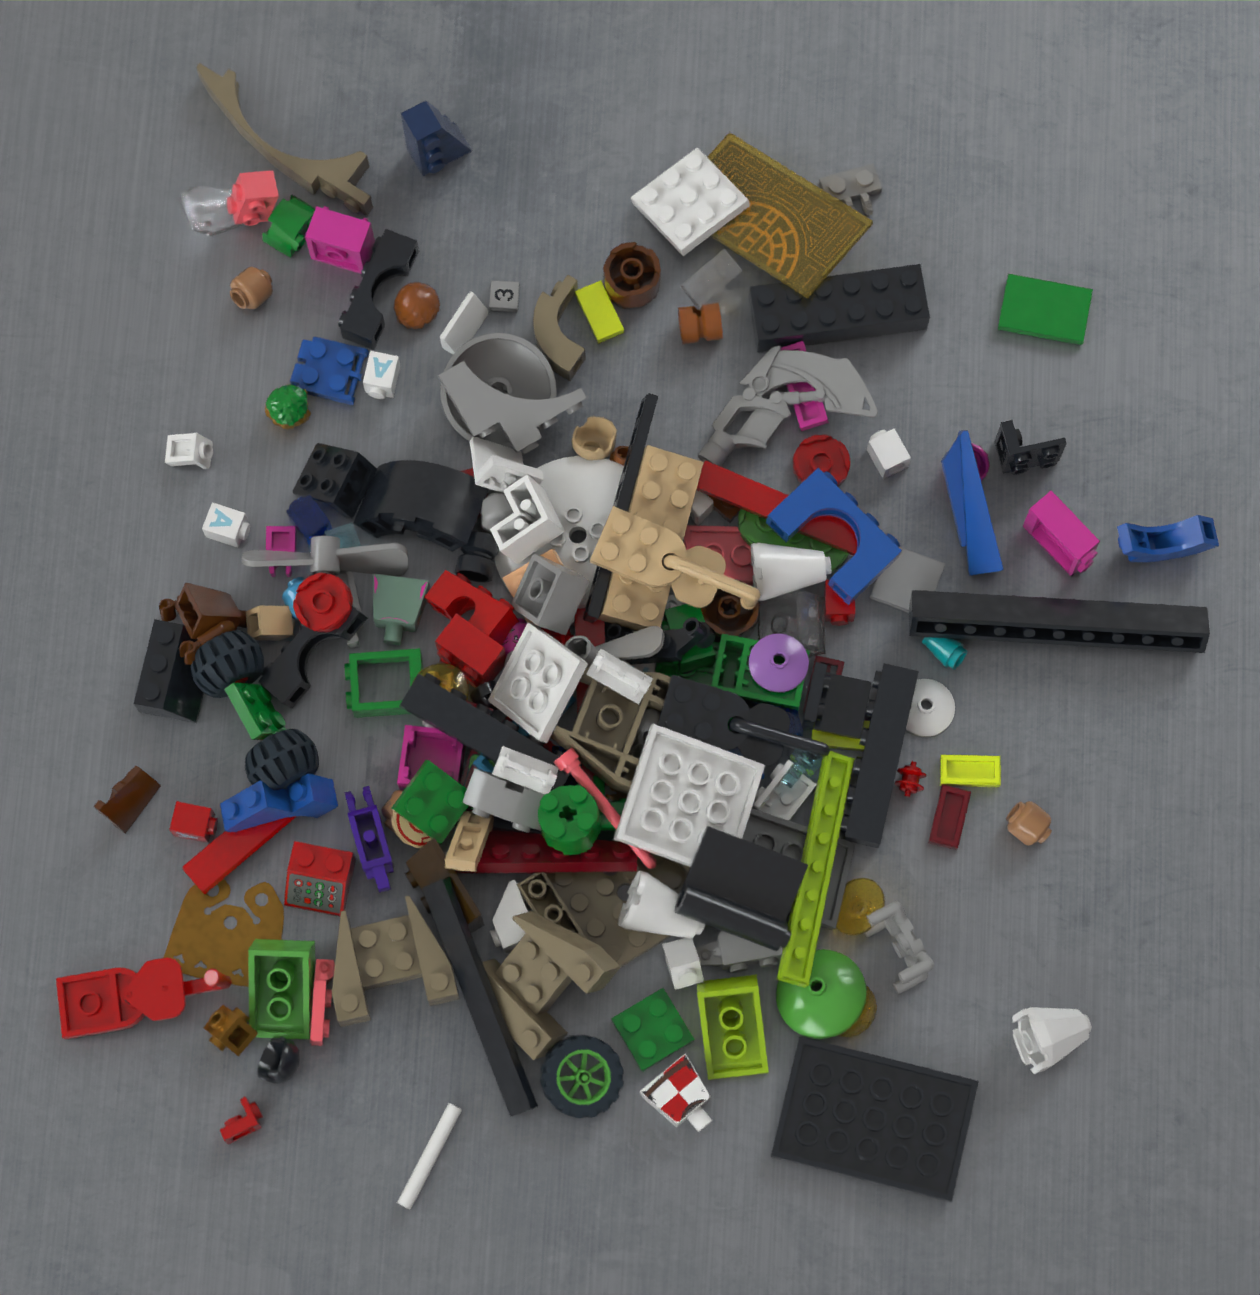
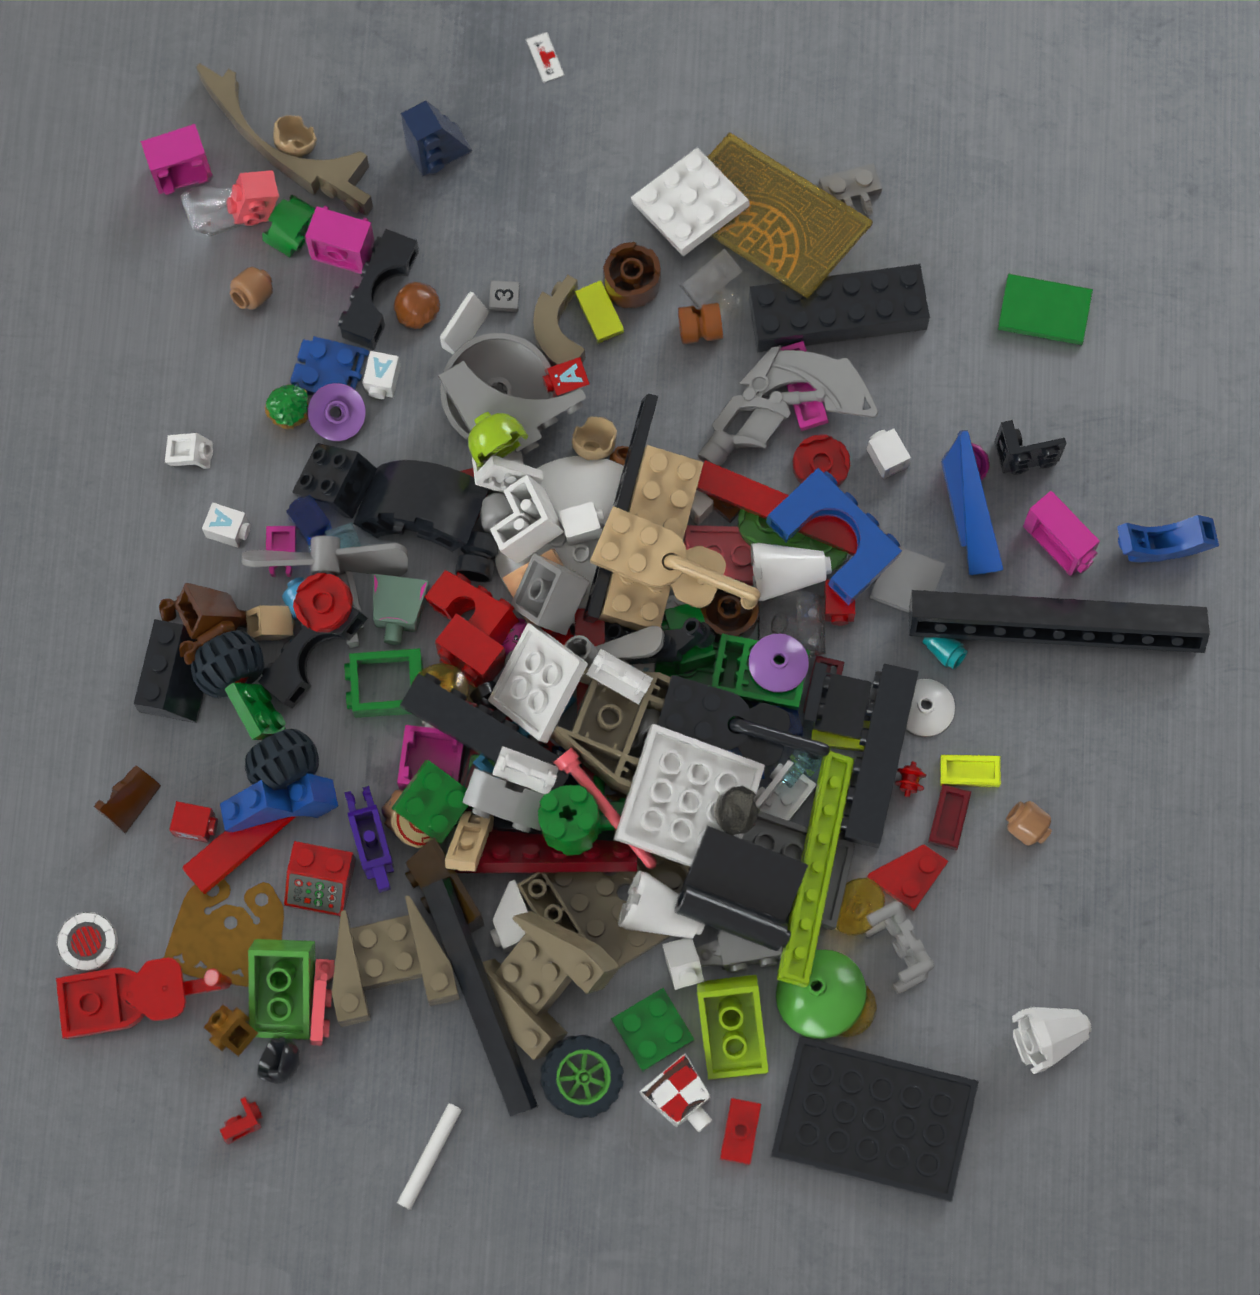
(87, 942): none -> tile
(176, 159): none -> dark pink container
(293, 137): none -> tan hair
(351, 412): none -> medium lavender dish
(495, 436): none -> lime cylinder
(545, 57): none -> white sticker
(565, 377): none -> red brick
(582, 523): none -> white brick
(736, 810): none -> clear smoke hair
(740, 1131): none -> red plate
(910, 875): none -> red wing

